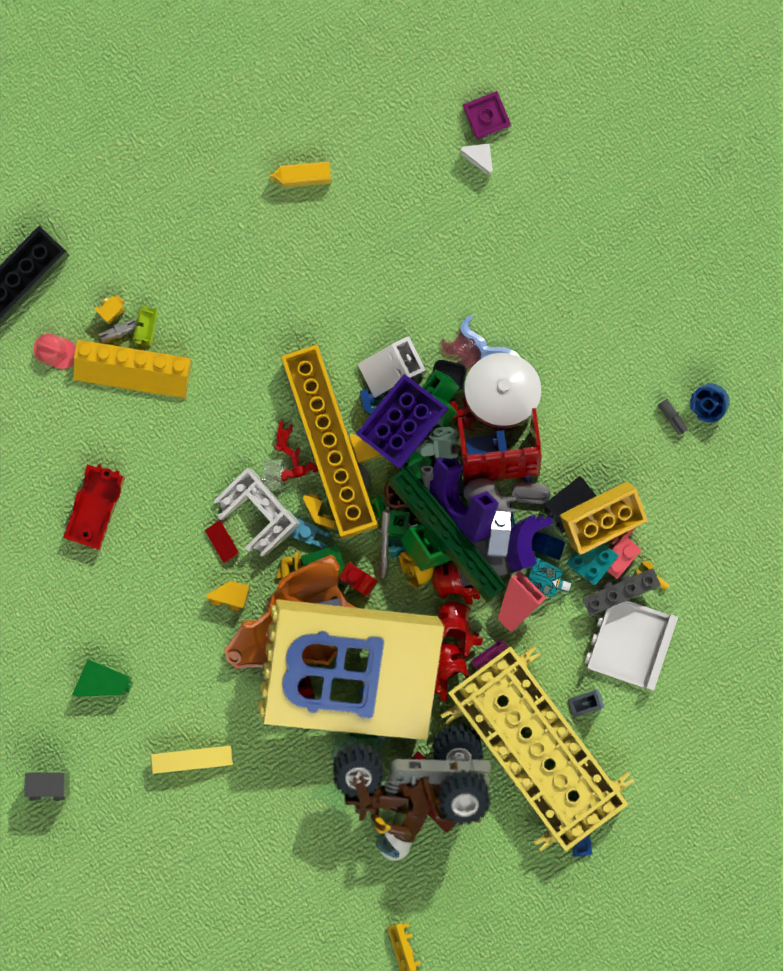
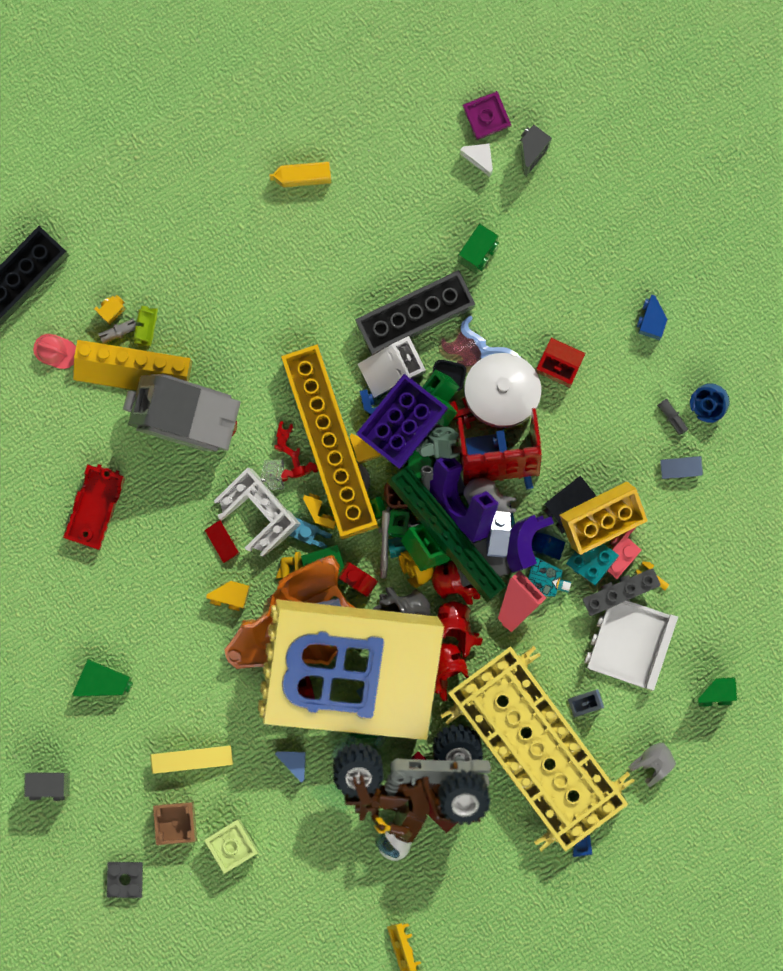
(116, 888): none -> dark grey piece
(175, 823): none -> medium nougat container
(183, 412): none -> piece
(231, 846): none -> yellowish green container
(294, 762): none -> medium blue slope
(413, 603): none -> dark grey piece
(416, 312): none -> dark grey brick
(478, 248): none -> green brick
(489, 654): magenta tile -> none
(530, 493): light grey tile -> none
(533, 146): none -> dark grey slope
(560, 362): none -> red slope
(654, 319): none -> blue slope
(657, 757): none -> light grey helmet
(681, 467): none -> sand blue slope
(717, 690): none -> green slope

